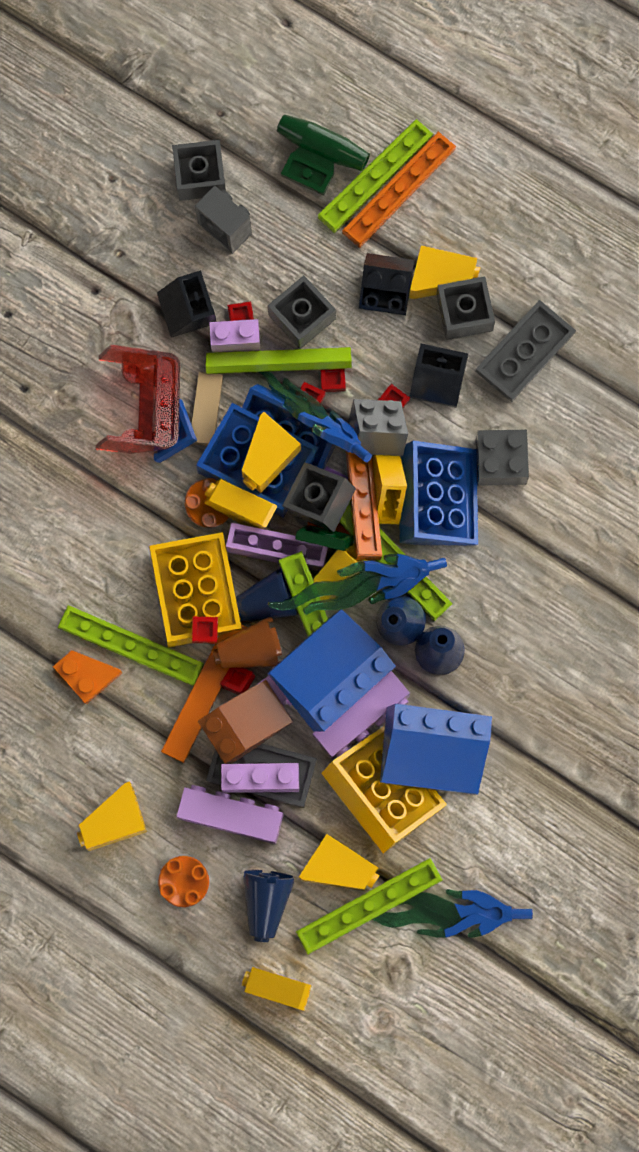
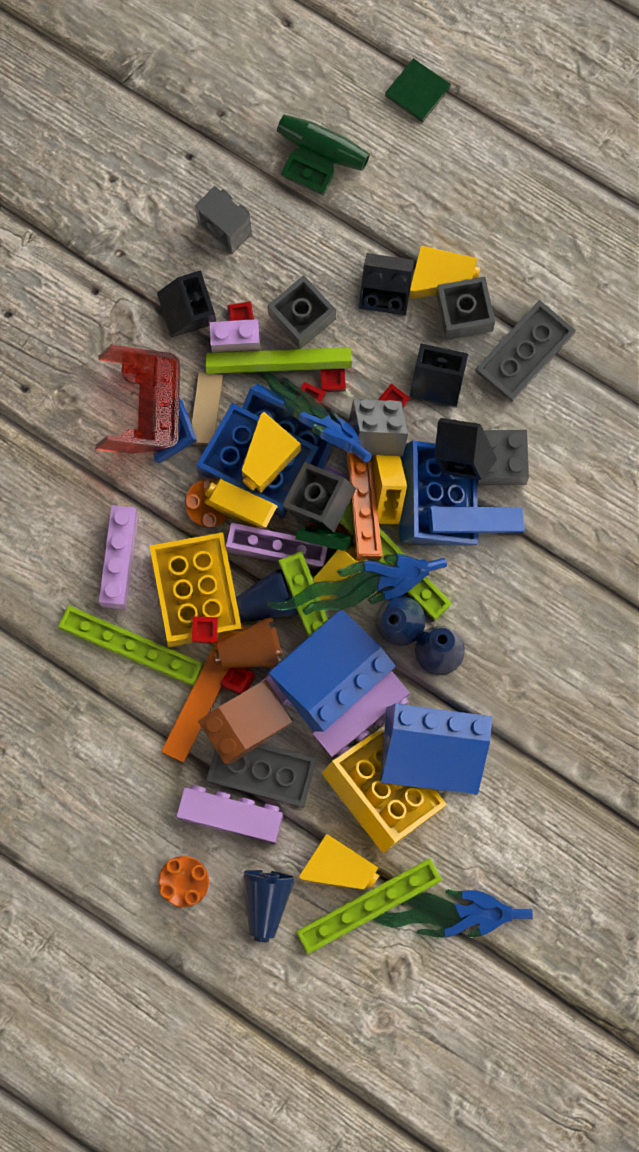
(86, 674): orange wing -> none
(113, 820): yellow slope -> none
(119, 557): none -> lavender brick
(198, 168): dark grey brick -> none
(260, 778): lavender brick -> none
(276, 988): yellow slope -> none
(375, 176): lime tile -> none
(399, 189): orange tile -> none
(417, 90): none -> dark green tile
(463, 449): none -> black slope
(476, 520): none -> tile

